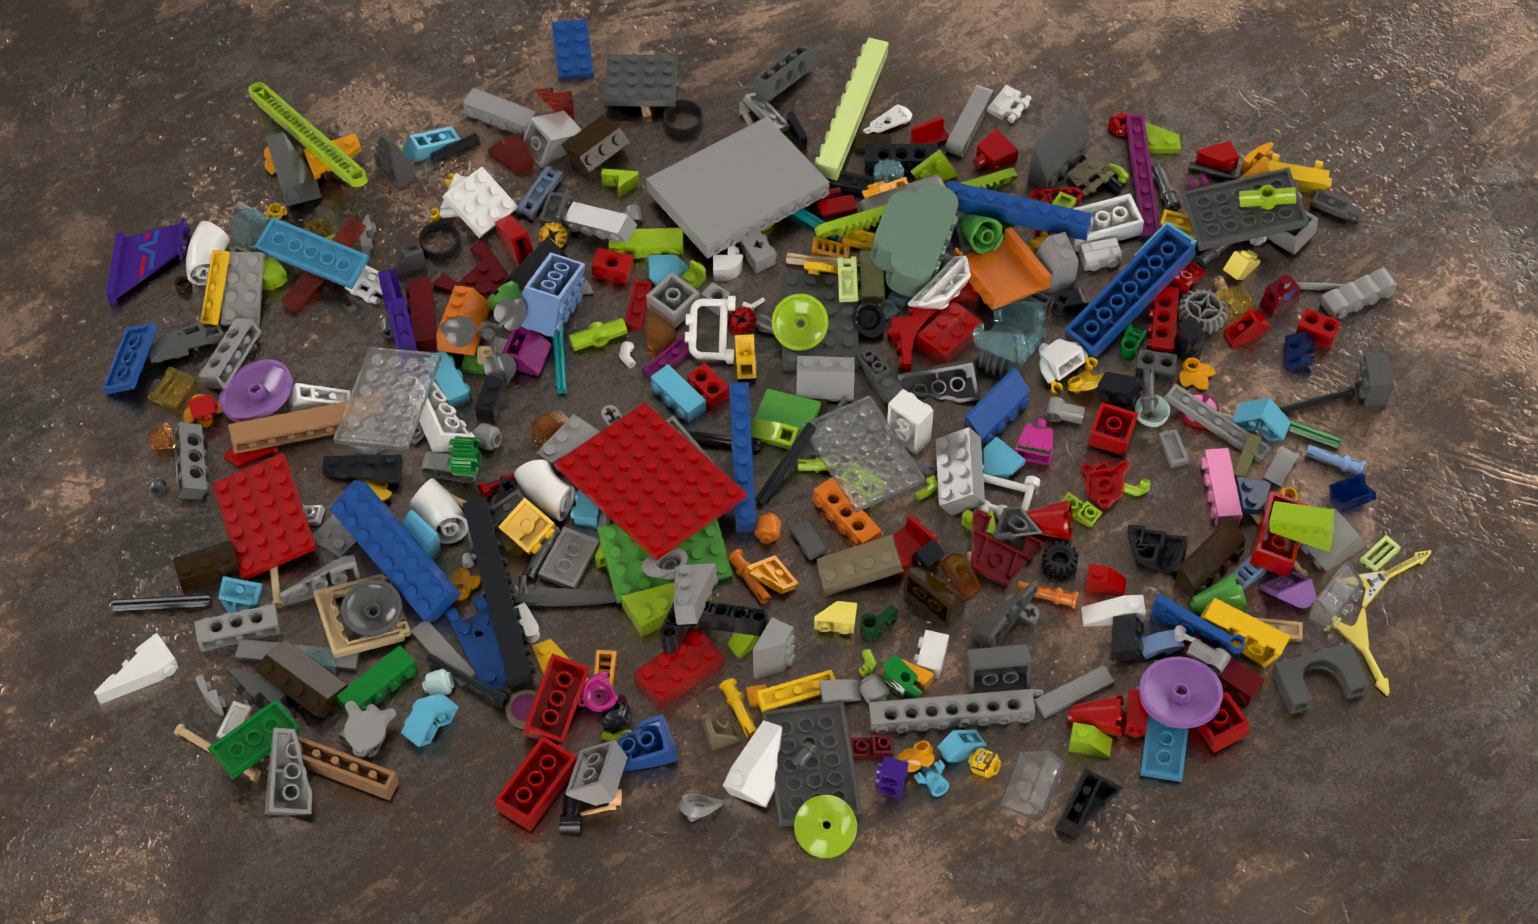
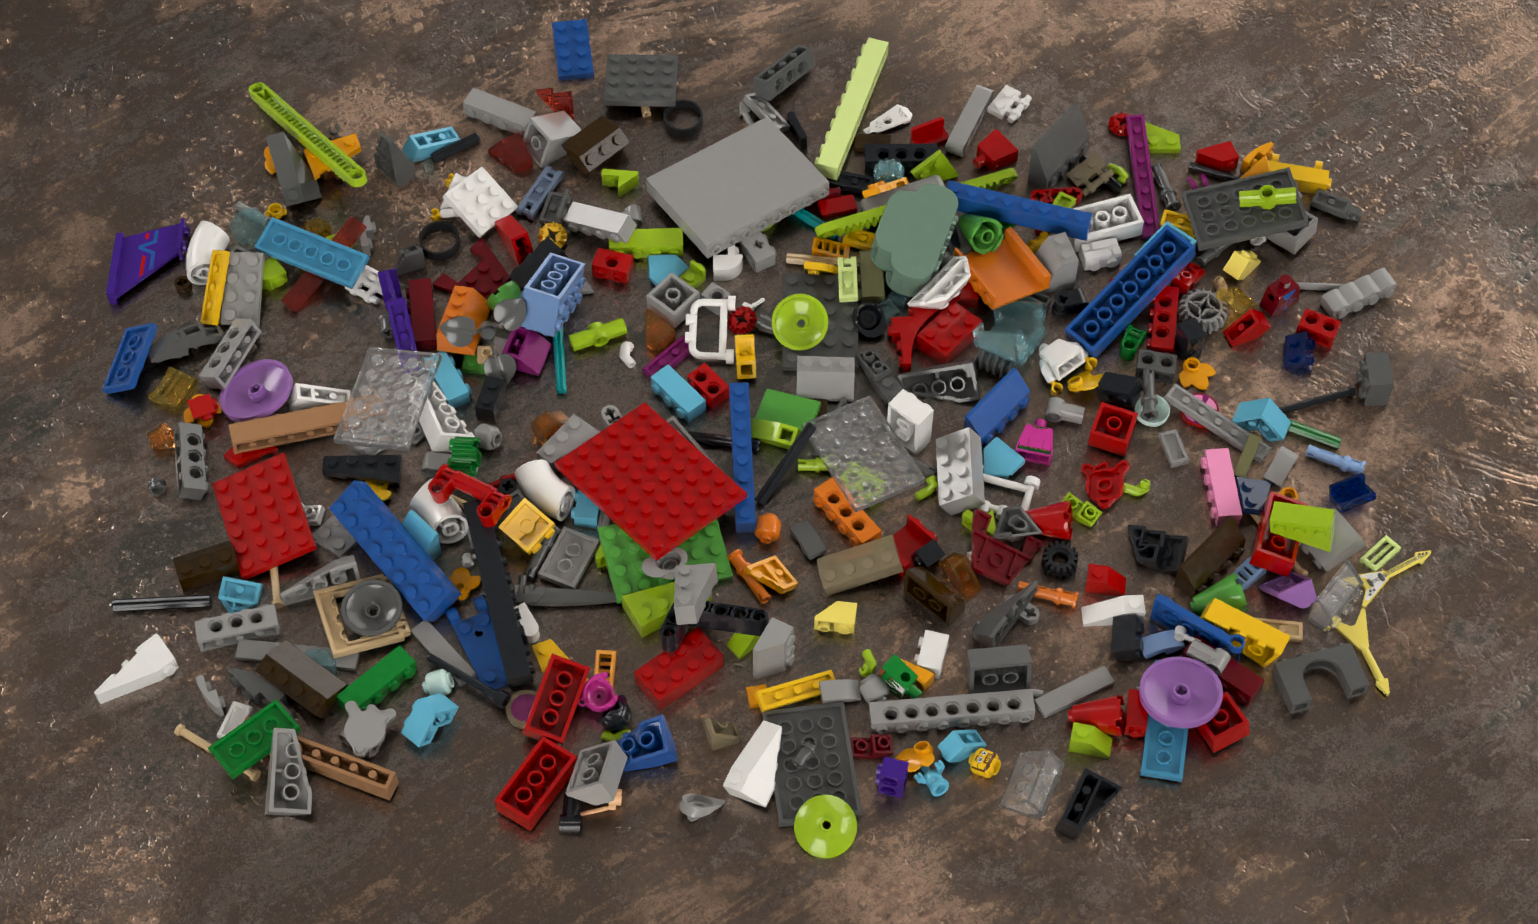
(492, 501): none -> red piece
(638, 305): red tile -> none
(735, 699): yellow pin -> none
(879, 623): dark green plate -> none

